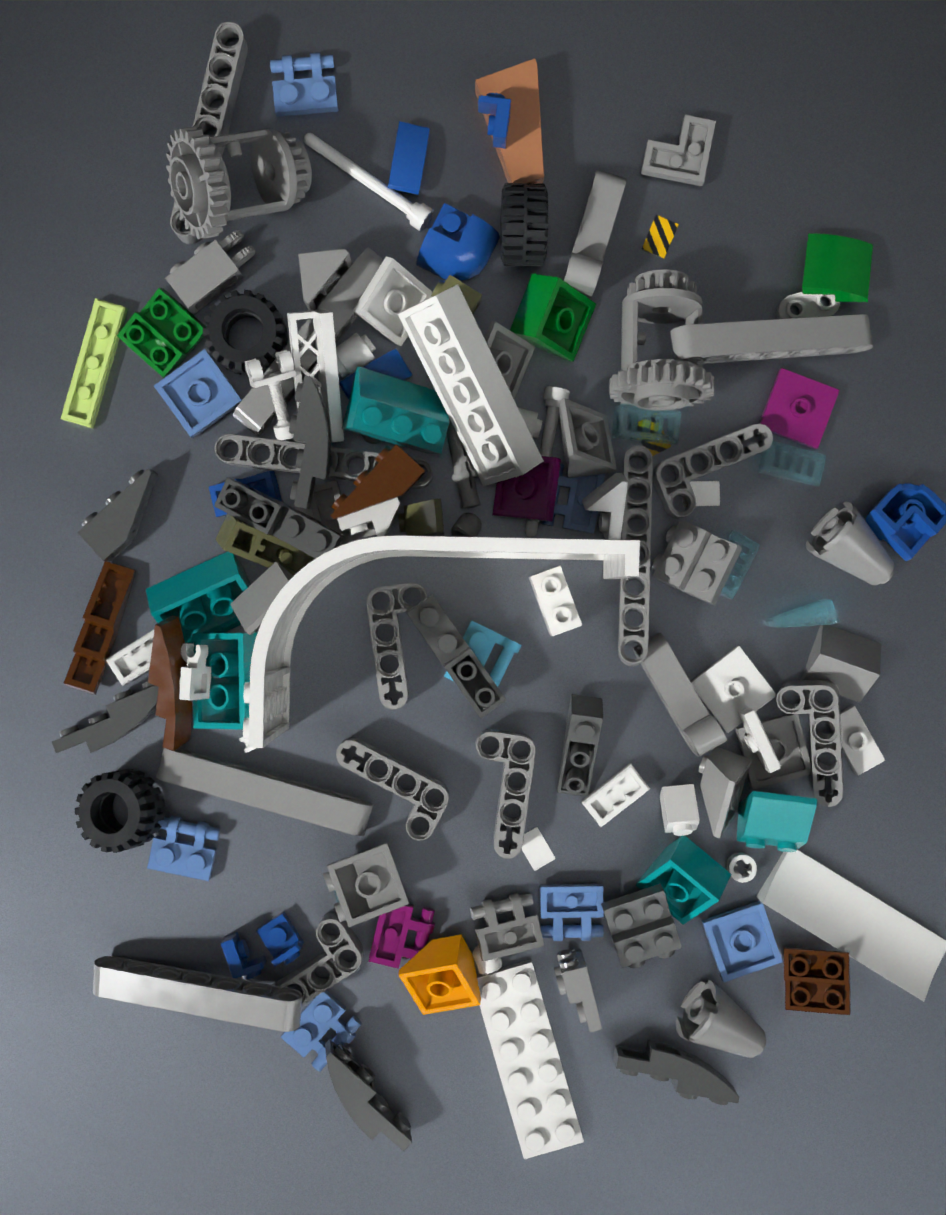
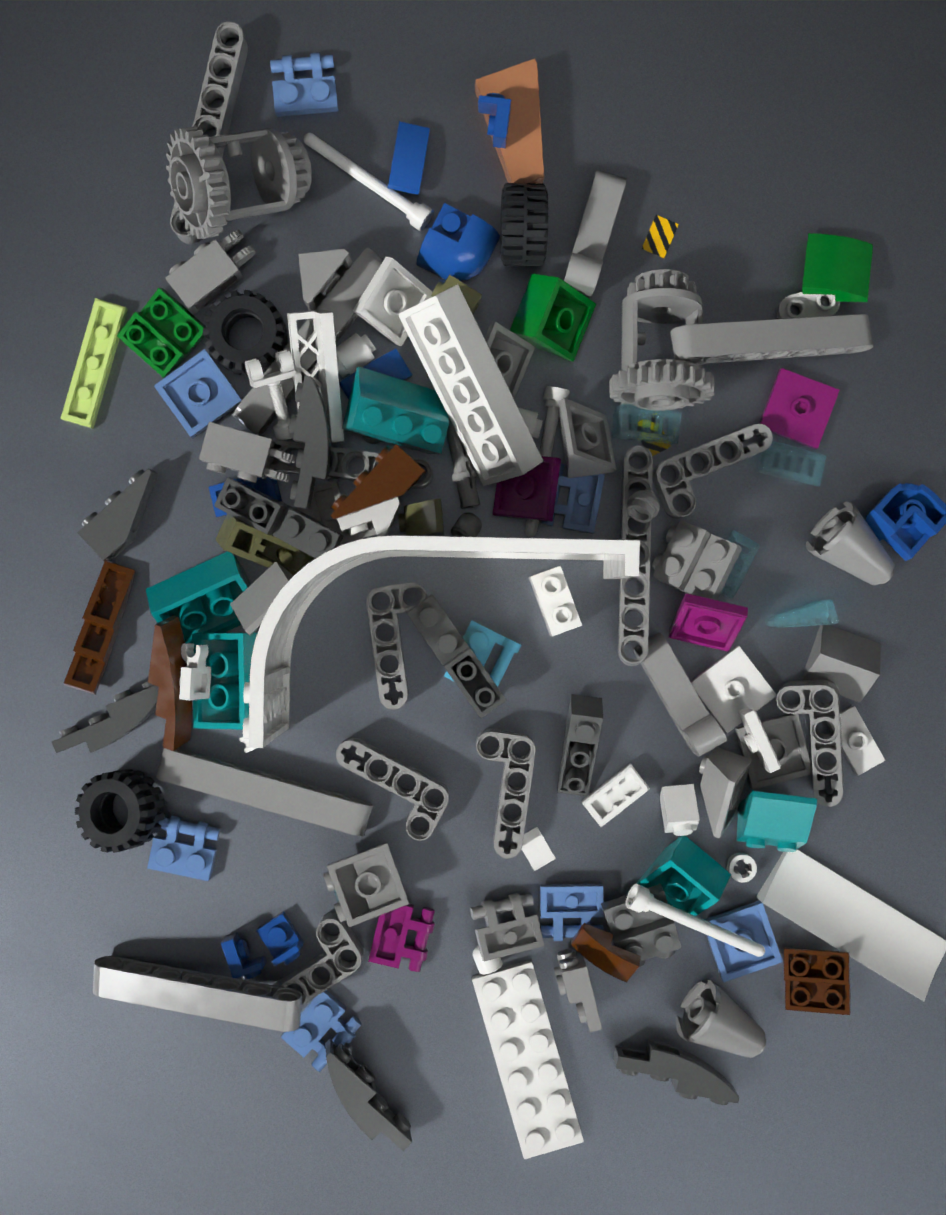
(132, 660): white plate -> none
(242, 452): none -> light grey hinge
(442, 976): light orange slope -> none
(598, 949): none -> reddish brown slope
(611, 499): white slope -> none
(641, 900): none -> white piece
(643, 505): none -> light grey plate
(684, 161): light grey plate -> none
(706, 493): white sticker -> none
(707, 622): none -> magenta plate

